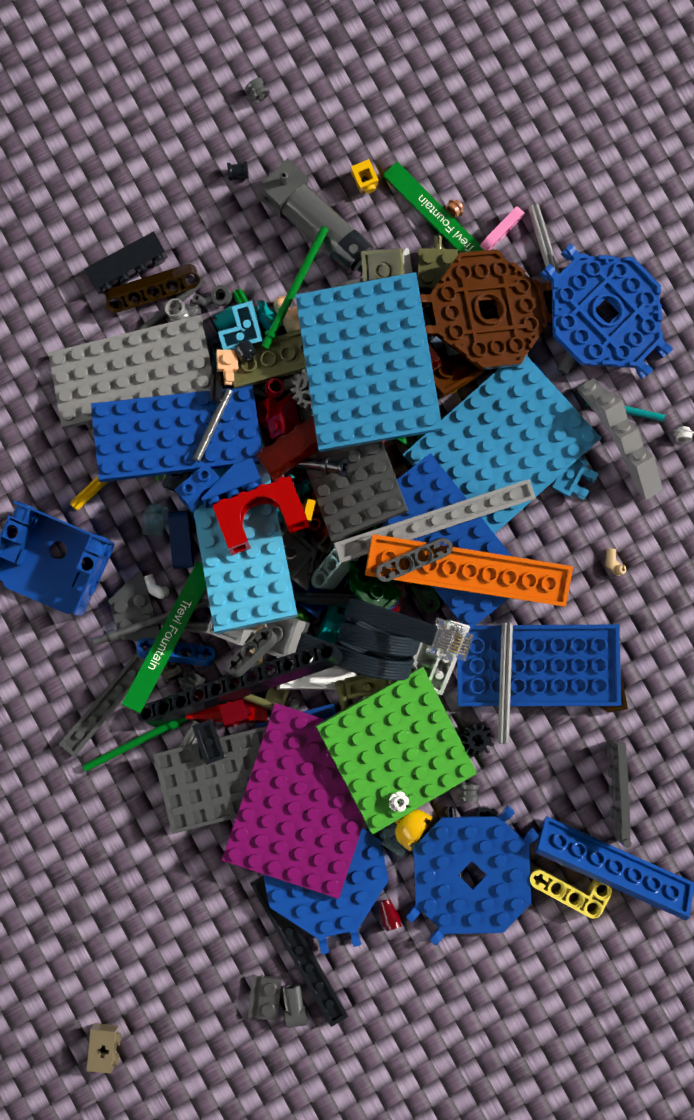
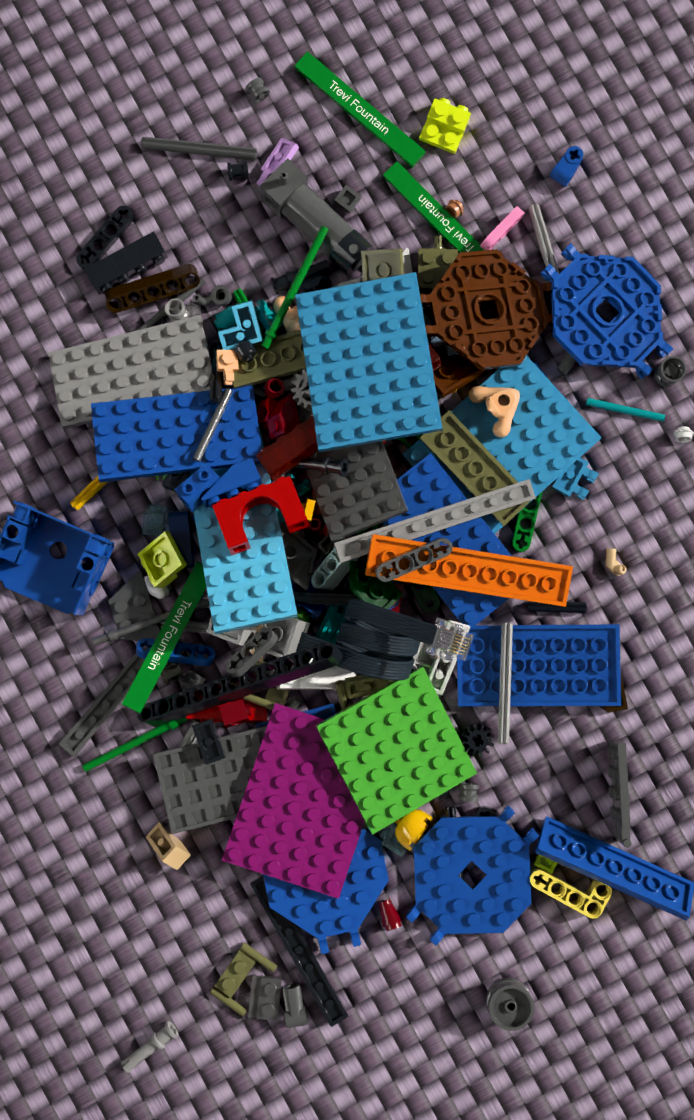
(98, 1059): dark tan brick -> none
(101, 235): none -> black beam
(156, 1041): none -> light grey pin
(162, 560): none -> neon yellow plate
(168, 846): none -> tan slope
(199, 148): none -> dark grey axle
(236, 973): none -> olive plate
(282, 151): none -> lavender hinge
(285, 281): none -> black pin
(313, 283): none -> black beam
(347, 199): none -> dark grey plate
(360, 109): none -> green tile
(365, 170): yellow brick -> none
(398, 796): white plate -> none
(445, 125): none -> neon yellow plate
(470, 462): none -> olive plate
(500, 402): none -> light nougat head
(512, 1016): none -> dark grey wheel
(531, 515): none -> green beam
(544, 863): none -> lime plate
(566, 167): none -> blue piece
(571, 607): none -> black axle
(625, 435): light grey arch -> none
(670, 371): none -> dark grey wheel

